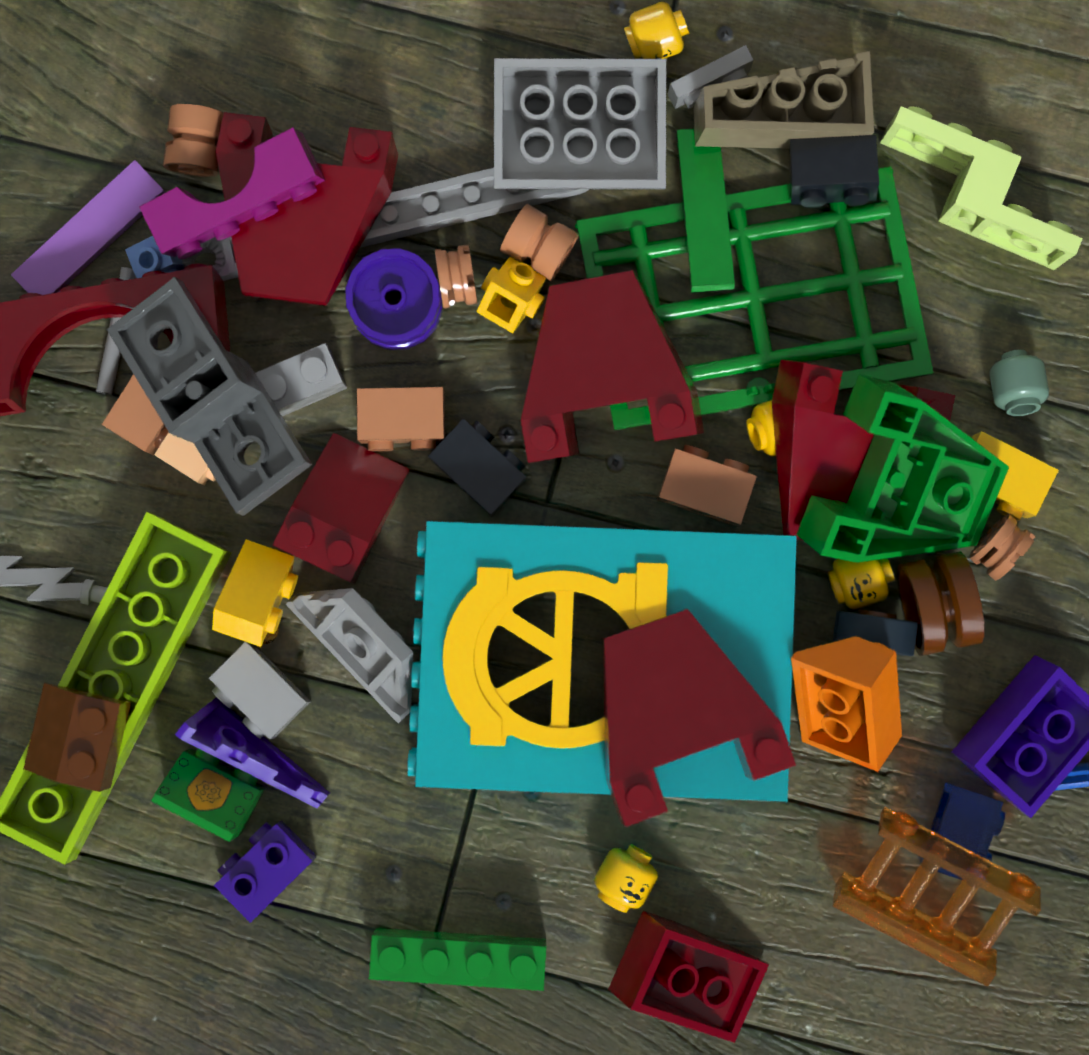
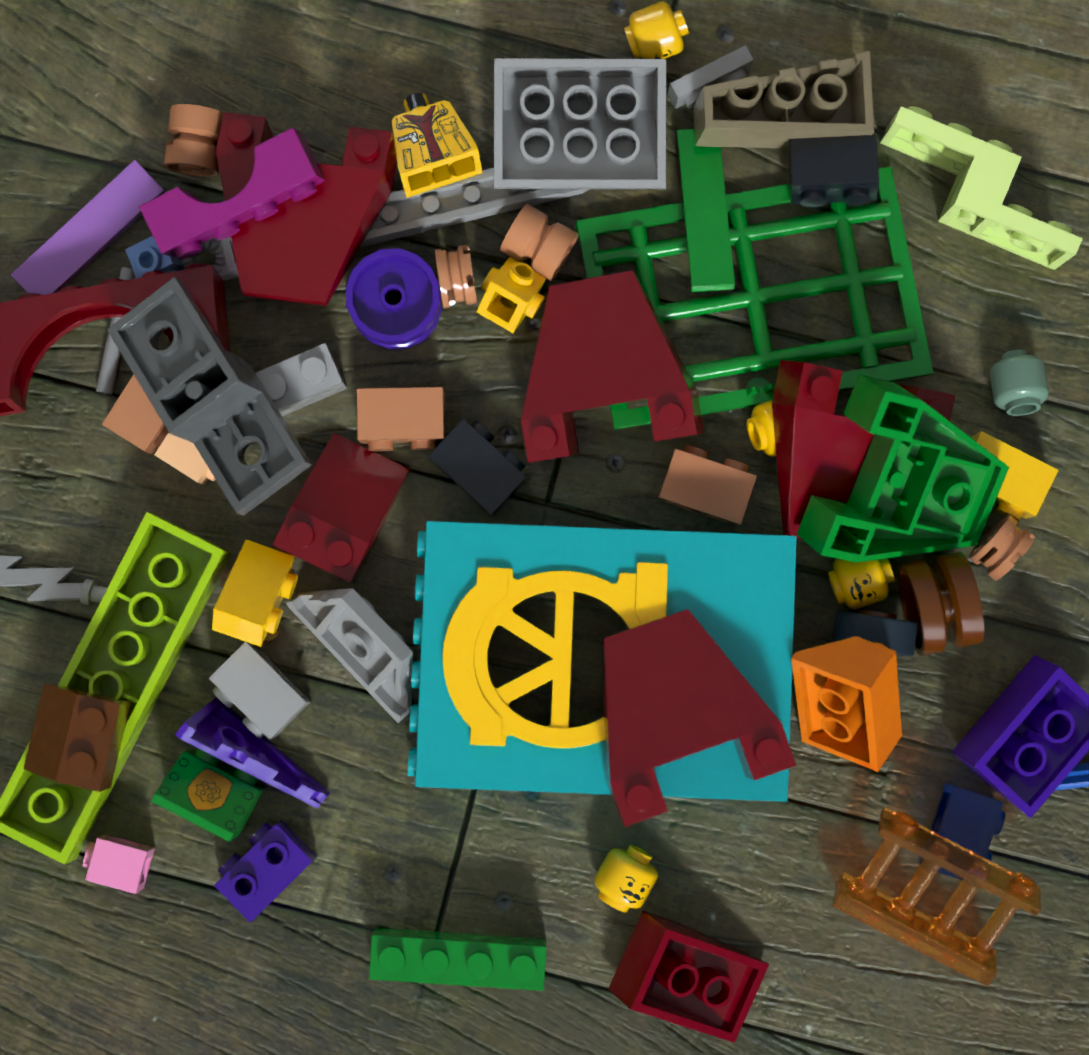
(118, 863): none -> bright pink brick
(432, 146): none -> yellow torso

